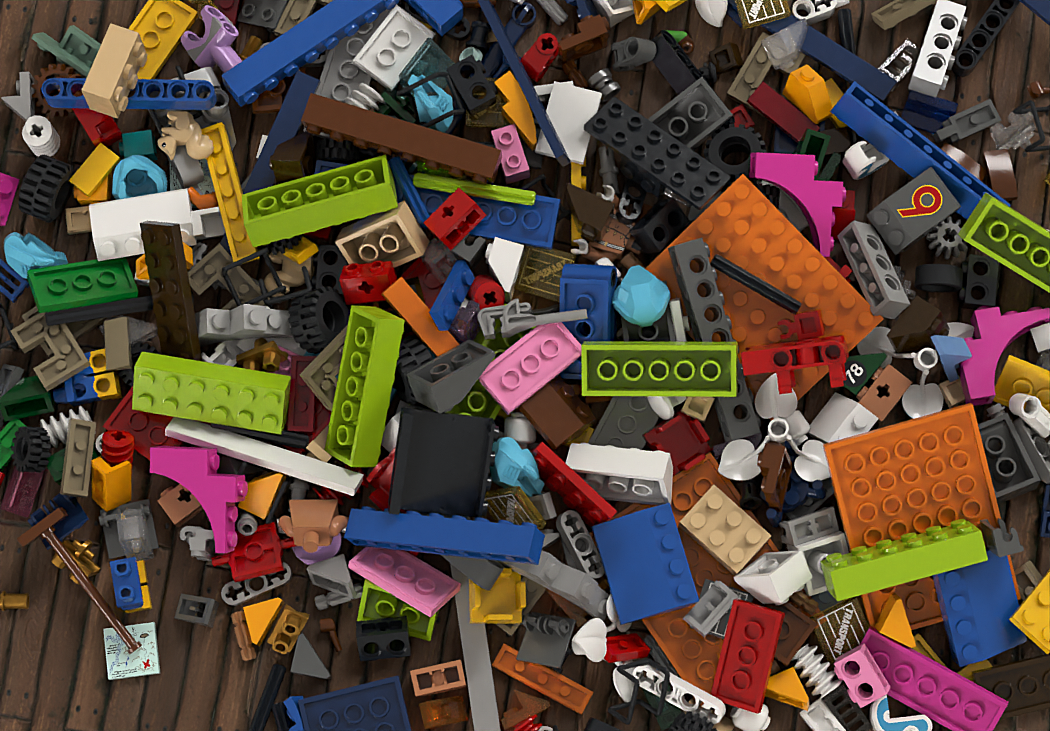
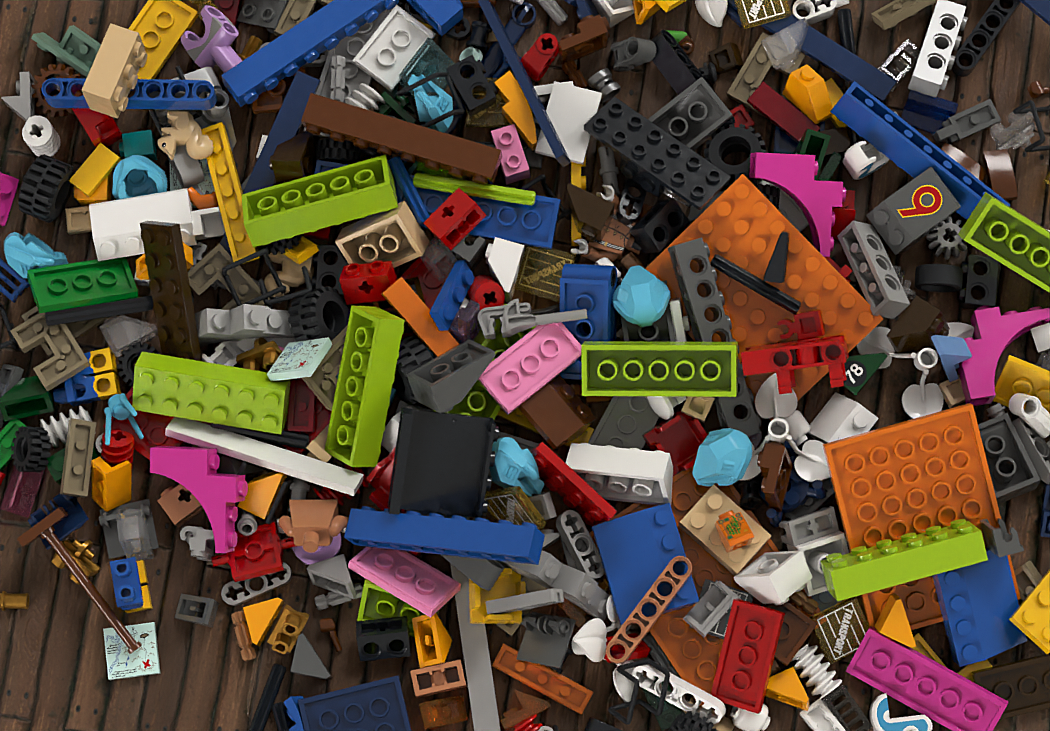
(118, 344): dark tan slope -> none
(120, 409): none -> medium azure plant
(299, 359): none -> light aqua tile
(337, 78): none -> light grey axle
(431, 640): none -> light orange slope
(520, 429): white head -> none
(525, 601): none -> light grey piece
(651, 597): none -> nougat beam
(722, 458): none -> medium azure helmet
(733, 530): none -> orange slope
(777, 266): none -> black slope
(868, 673): bright pink brick -> none
(895, 386): nougat brick -> none

